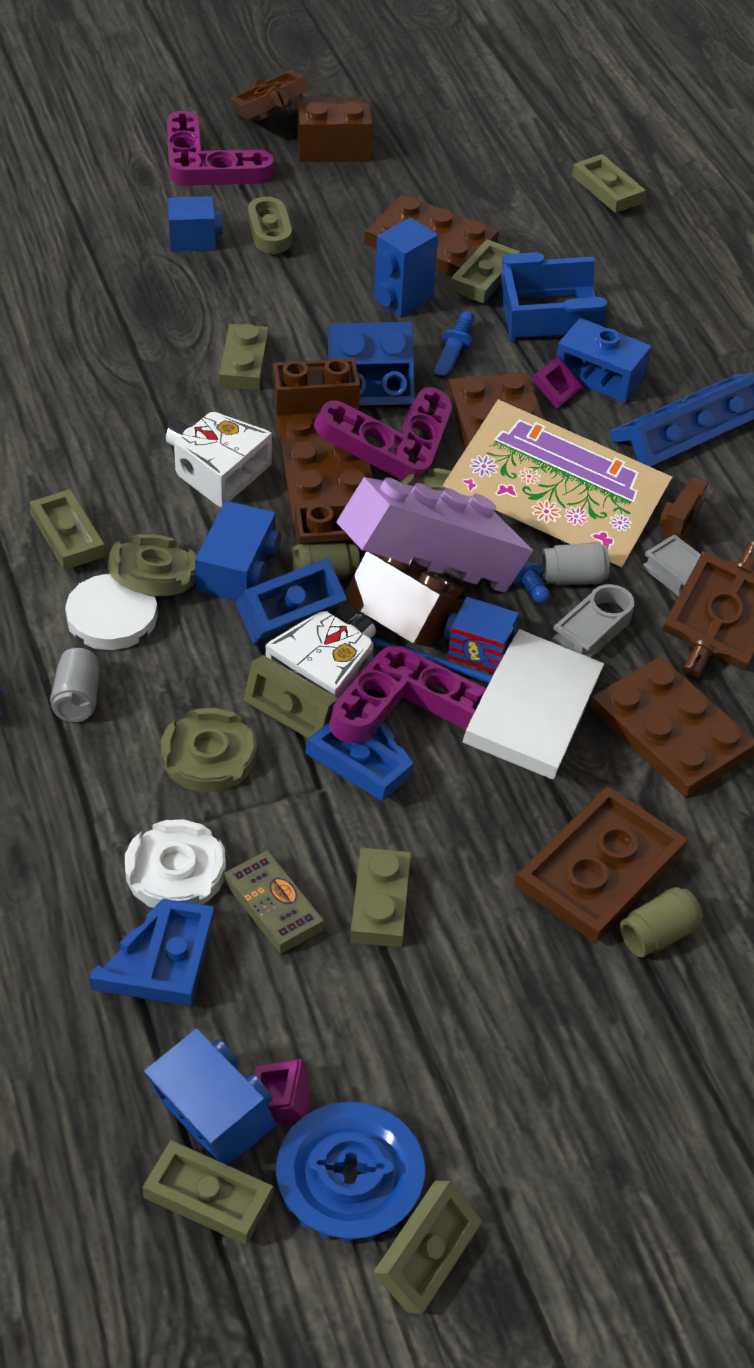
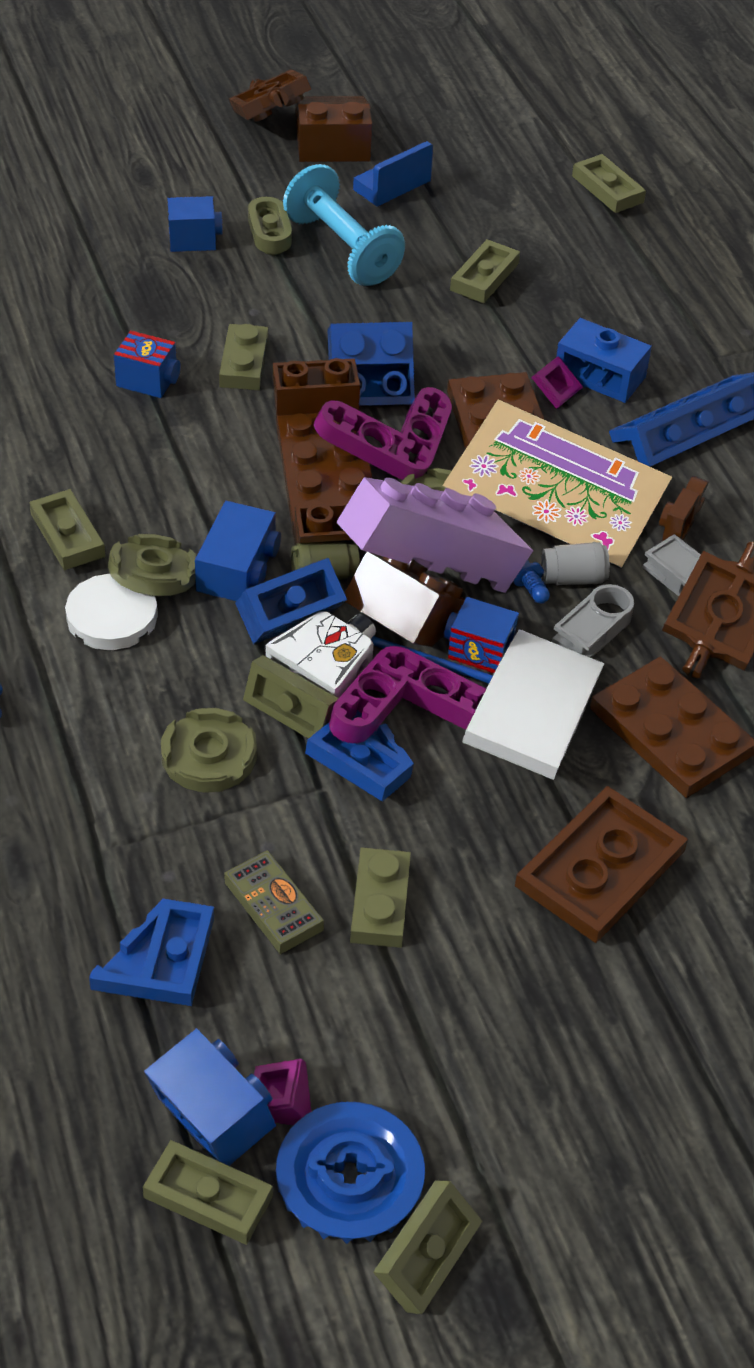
(75, 685): light grey piece -> none
(146, 364): none -> blue brick
(175, 863): white tile -> none
(220, 455): white torso -> none
(240, 165): magenta beam -> none
(373, 254): none -> medium azure hose
(396, 175): none -> blue panel
(405, 267): blue brick -> none
(455, 341): blue piece -> none
(456, 234): reddish brown plate -> none
(532, 276): blue piece -> none
(661, 922): olive piece -> none

